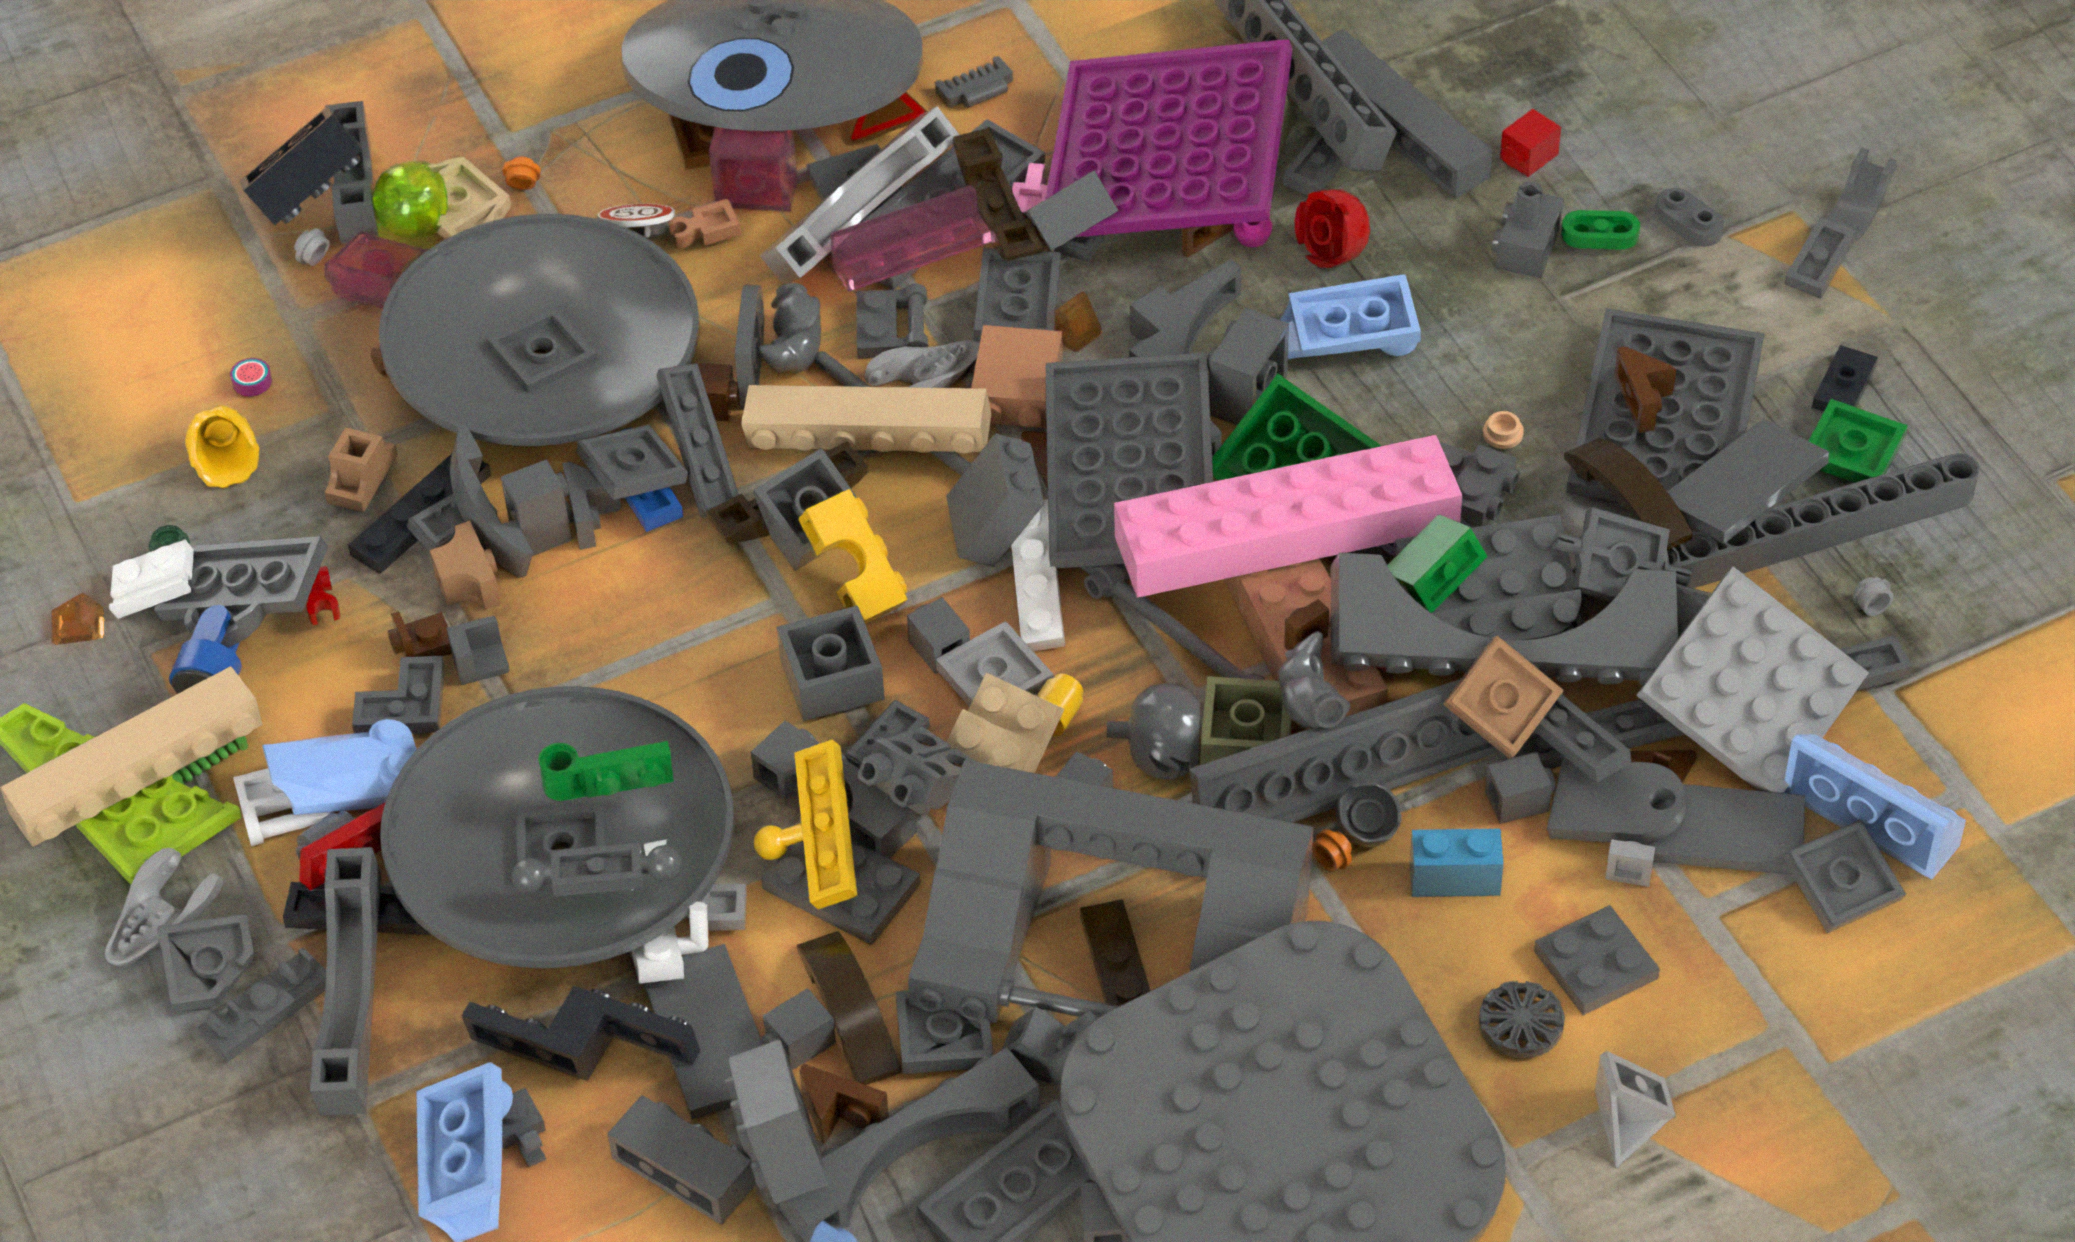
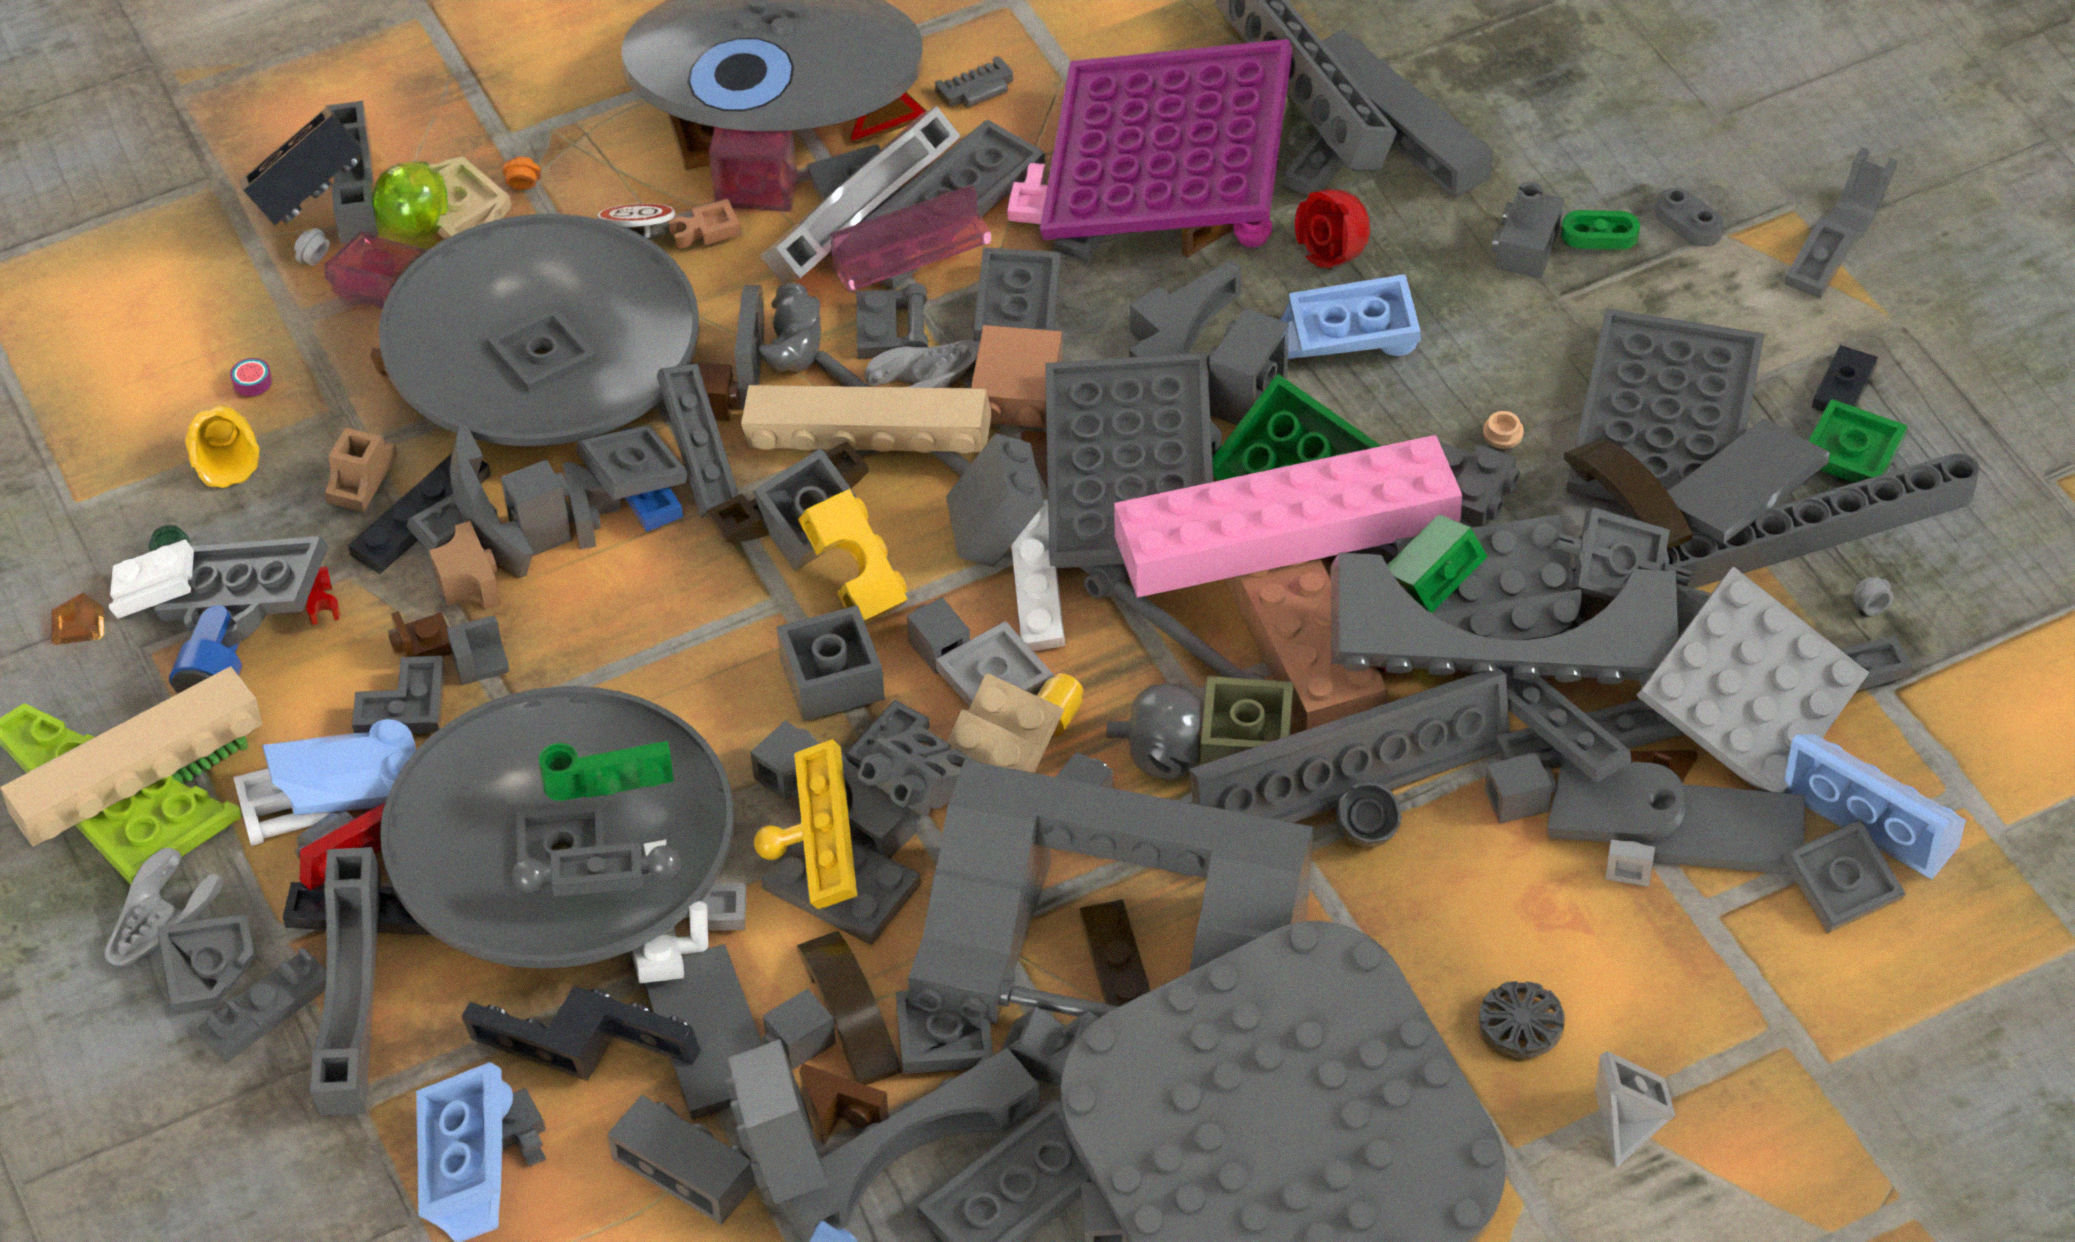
(996, 204): dark brown slope -> none
(1072, 210): dark grey panel -> none
(1077, 322): clear orange slope -> none
(1304, 691): dark grey animal -> none
(1305, 622): reddish brown plate -> none
(1332, 850): orange plate -> none
(1456, 862): dark azure brick -> none
(1503, 697): medium nougat plate -> none
(1530, 142): red brick -> none
(1596, 960): dark grey plate -> none
(1643, 384): reddish brown slope -> none

